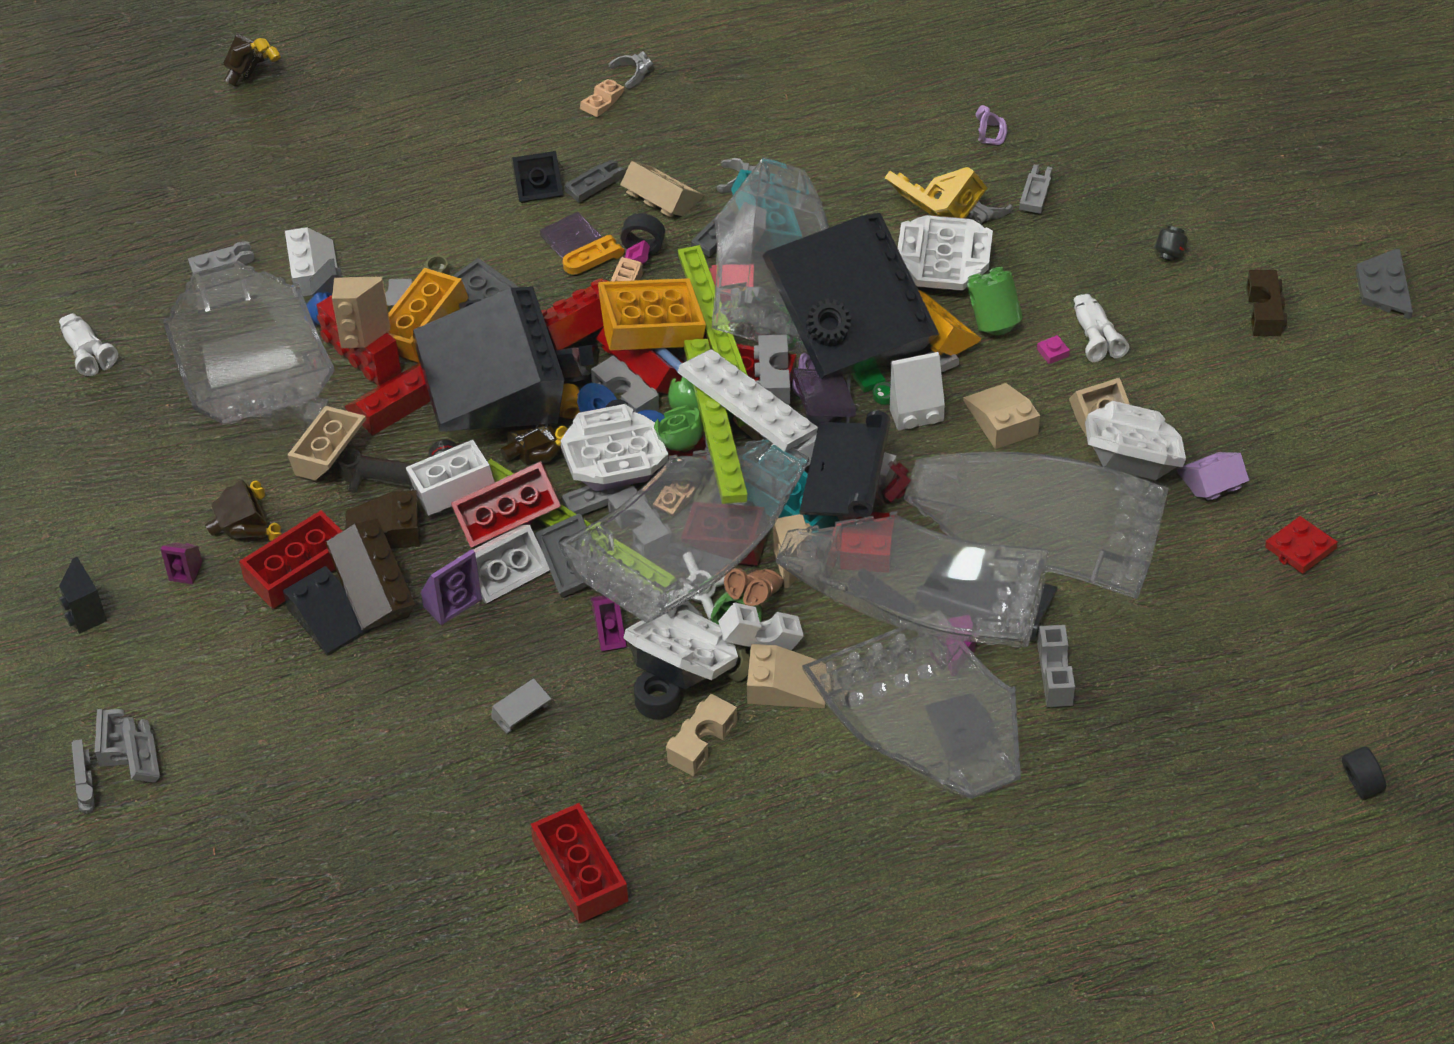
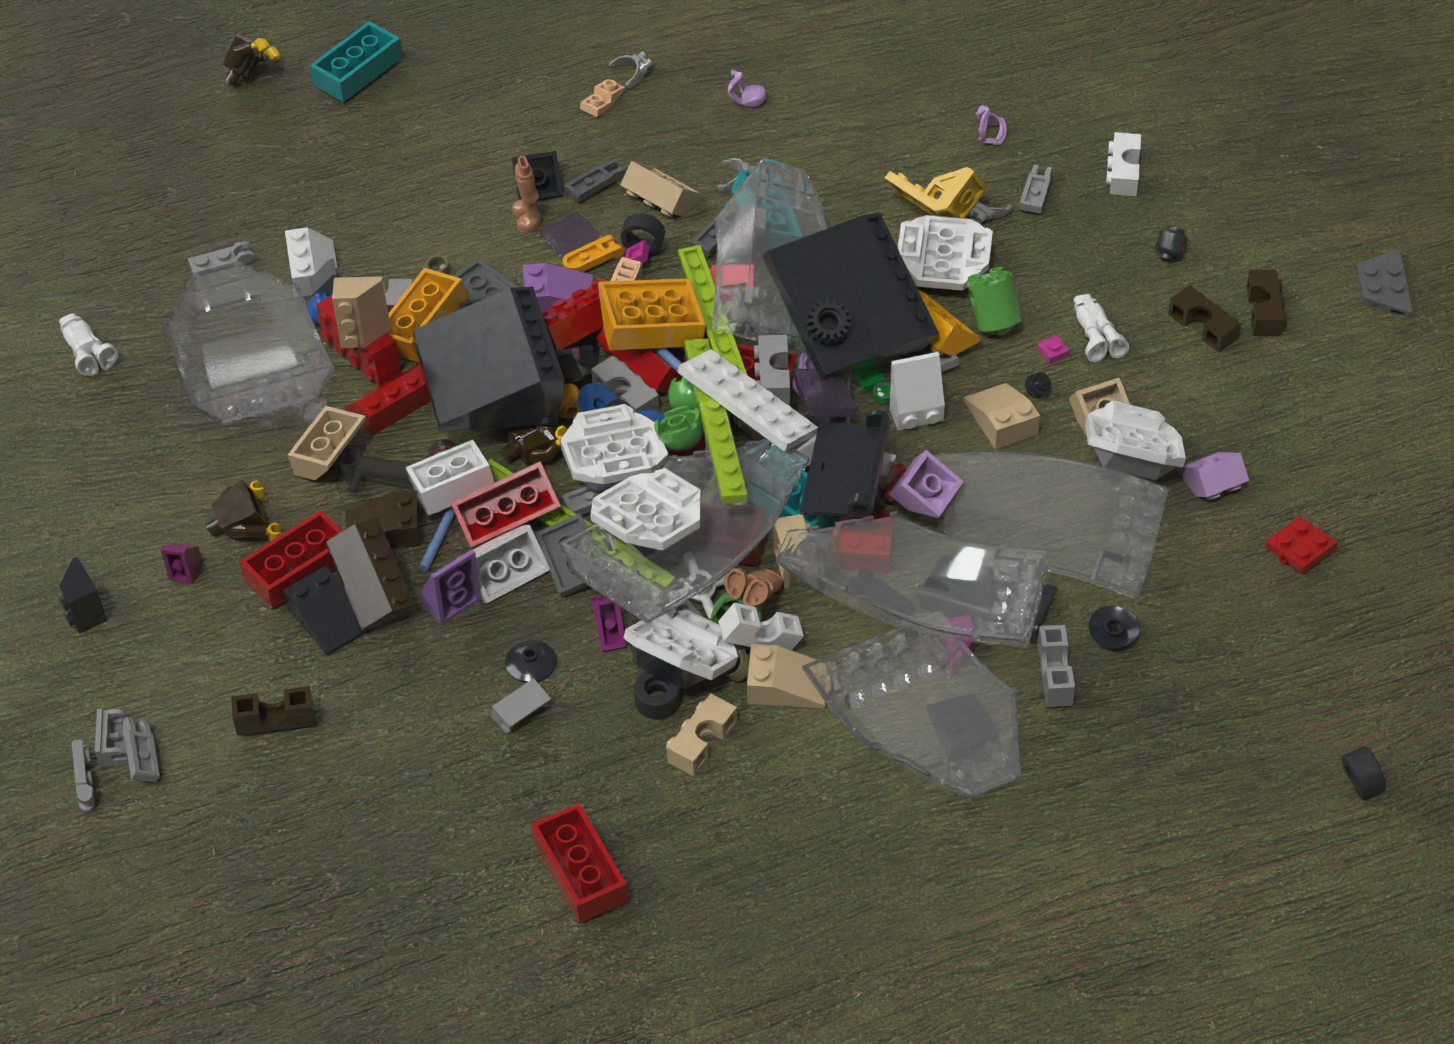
(255, 716): none -> dark brown arch
(356, 61): none -> teal brick
(437, 539): none -> medium blue bar
(527, 207): none -> nougat piece
(538, 666): none -> black dish
(554, 282): none -> medium lavender slope
(648, 511): none -> white piece
(751, 95): none -> lavender piece
(926, 486): none -> lavender slope
(1038, 384): none -> black wheel
(1116, 619): none -> black dish
(1123, 164): none -> white arch
(1219, 327): none -> dark brown arch

